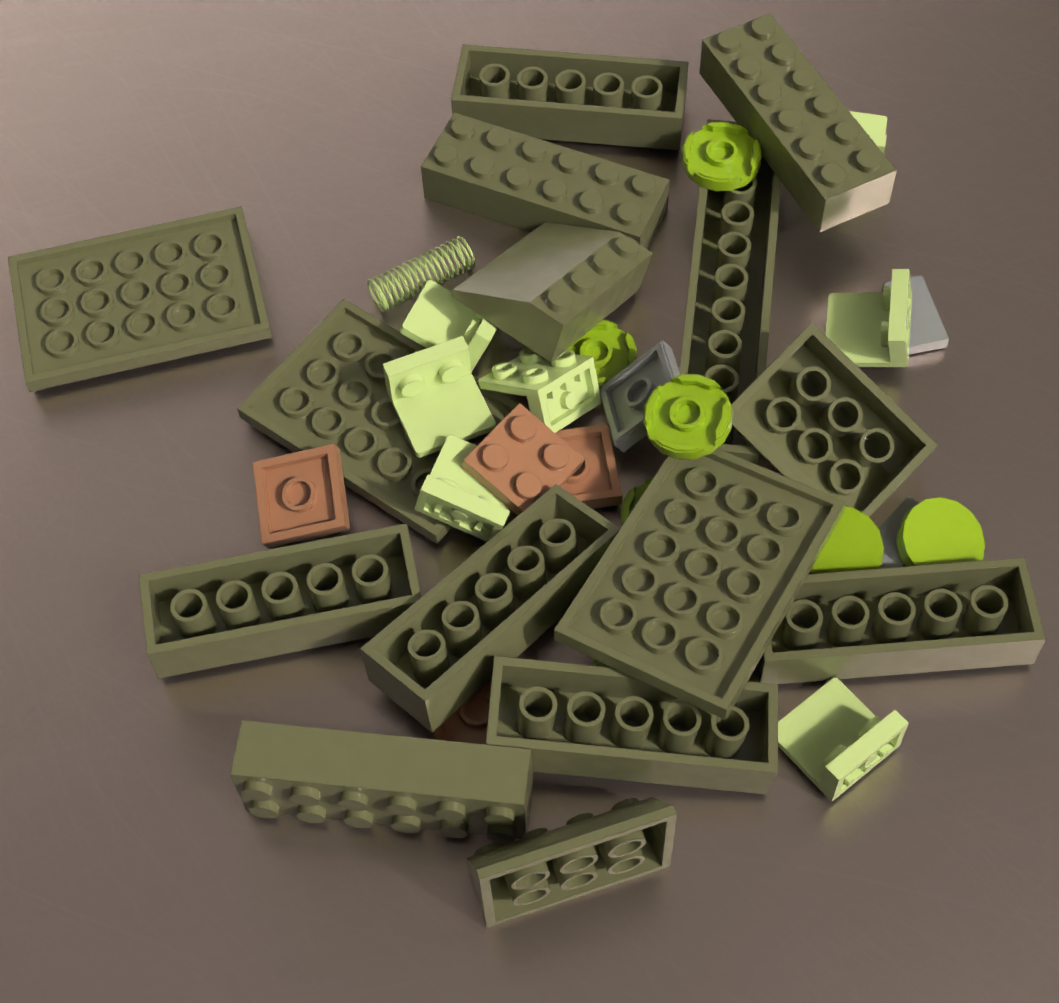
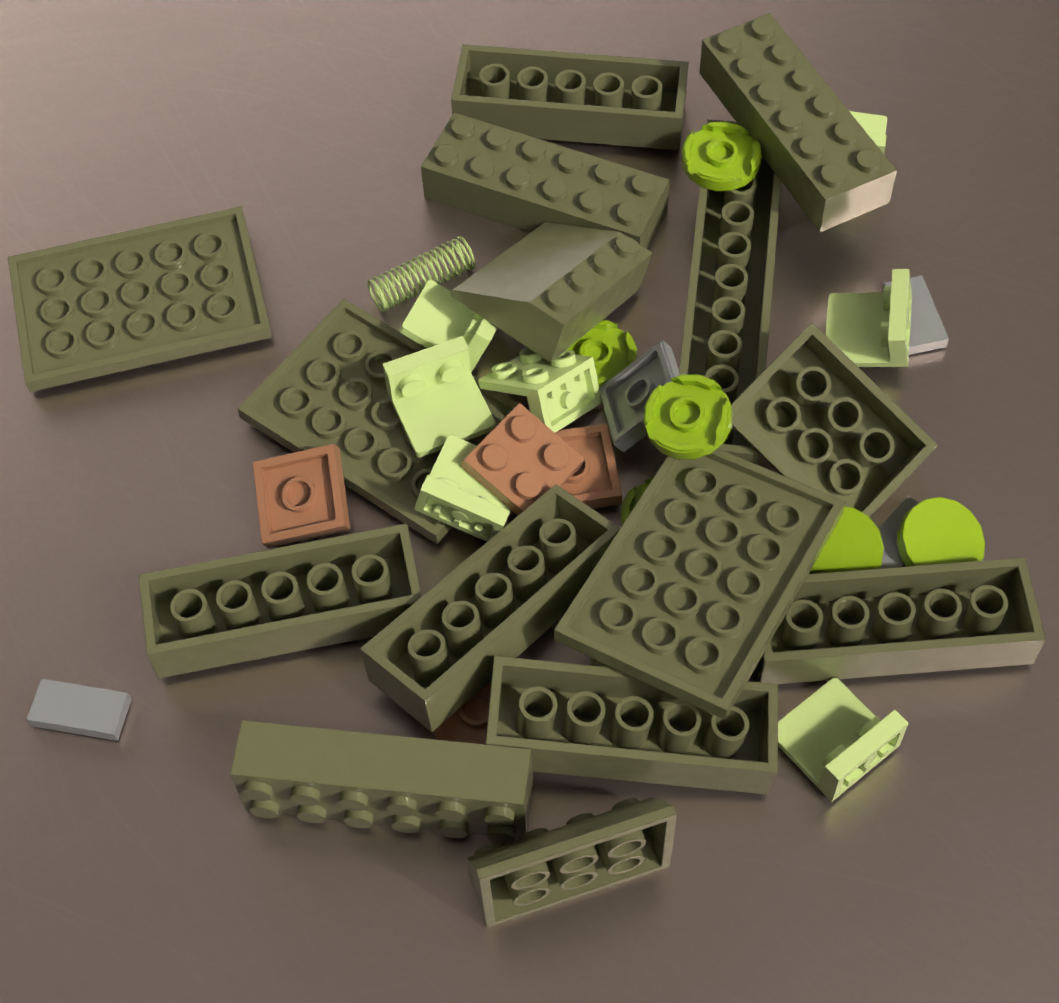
(79, 709): none -> light grey tile

